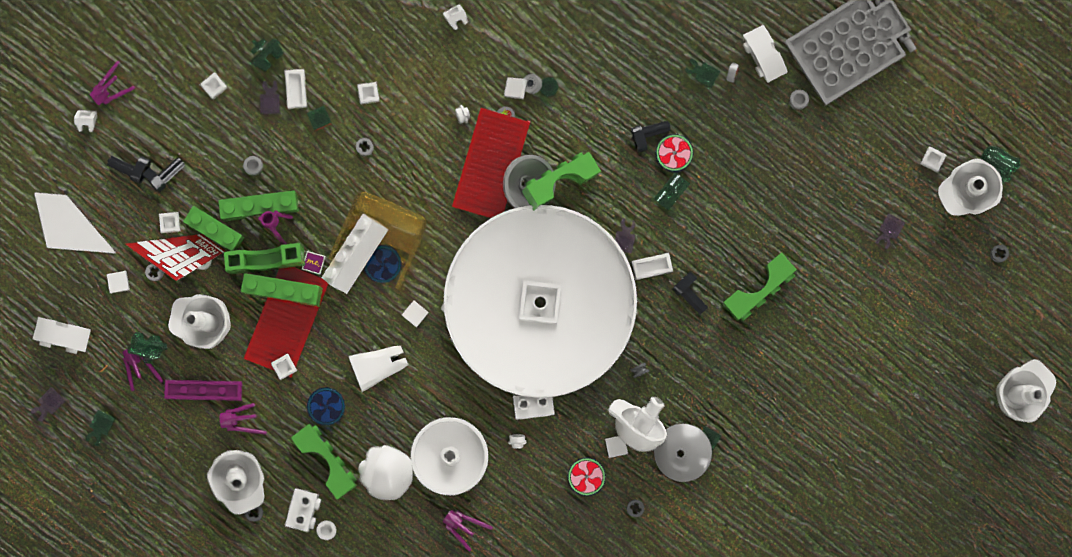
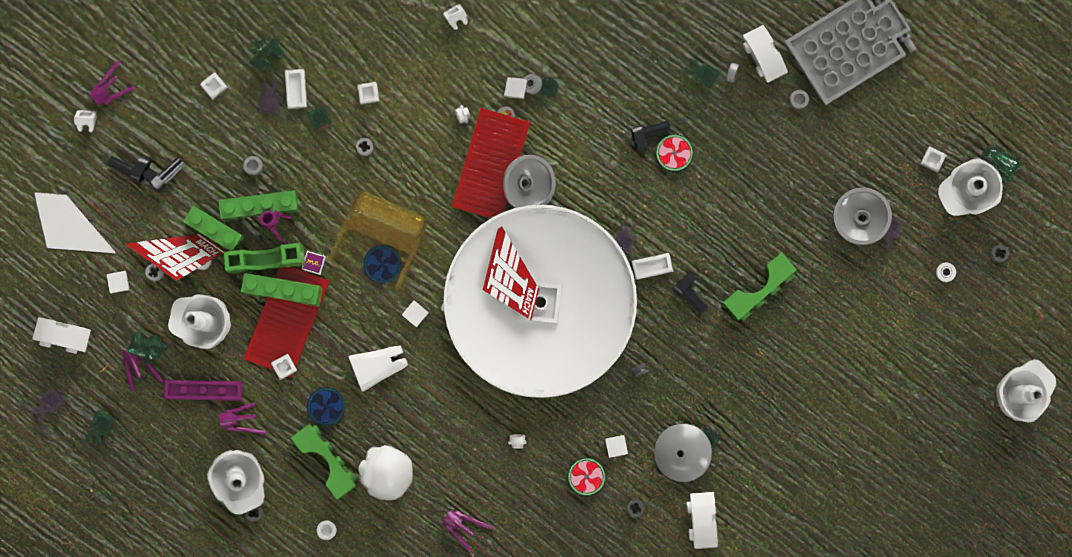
(169, 222): white tile -> none
(302, 510): white brick -> none
(354, 253): white brick -> none
(449, 456): white dish -> none
(509, 277): none -> sticker
(532, 407): white brick -> none
(580, 170): bright green arch -> none
(638, 425): white piece -> none
(671, 191): clear green hips -> none
(703, 520): none -> white brick
(867, 203): none -> light grey dish
(945, 272): none -> white tile

